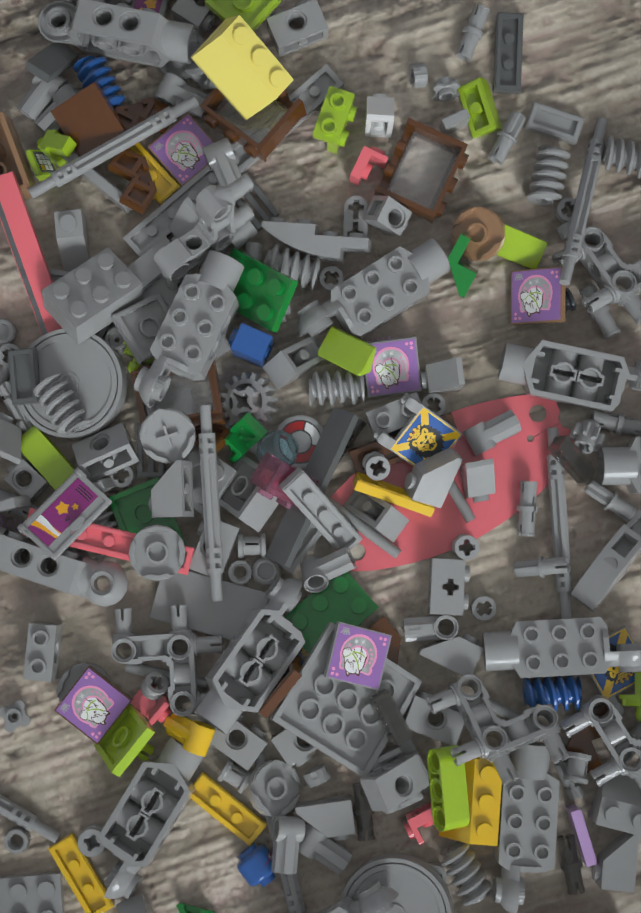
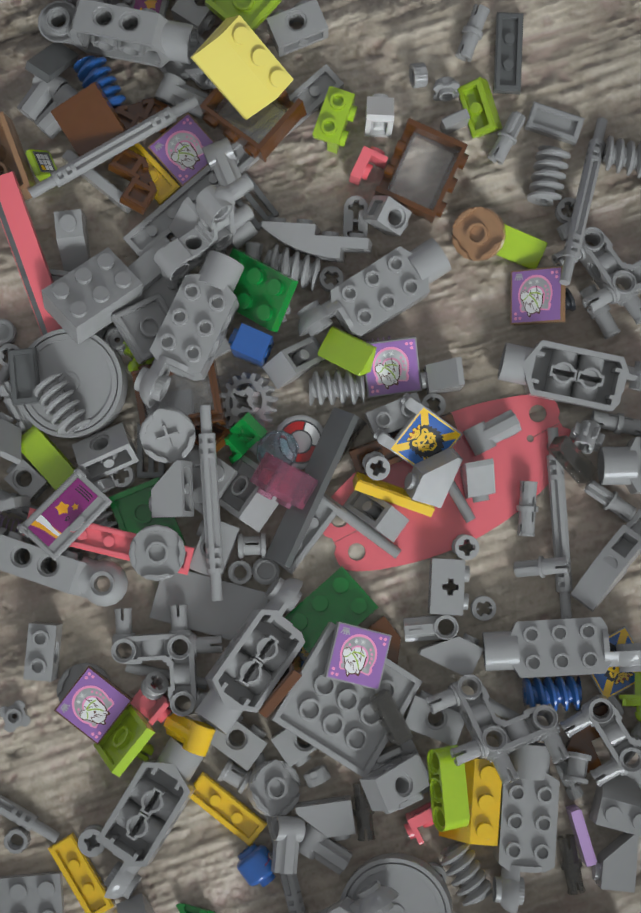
(55, 146): lime piece -> none
(318, 571): light grey piece -> none
(319, 510): light grey tile -> none
(462, 273): green slope -> none

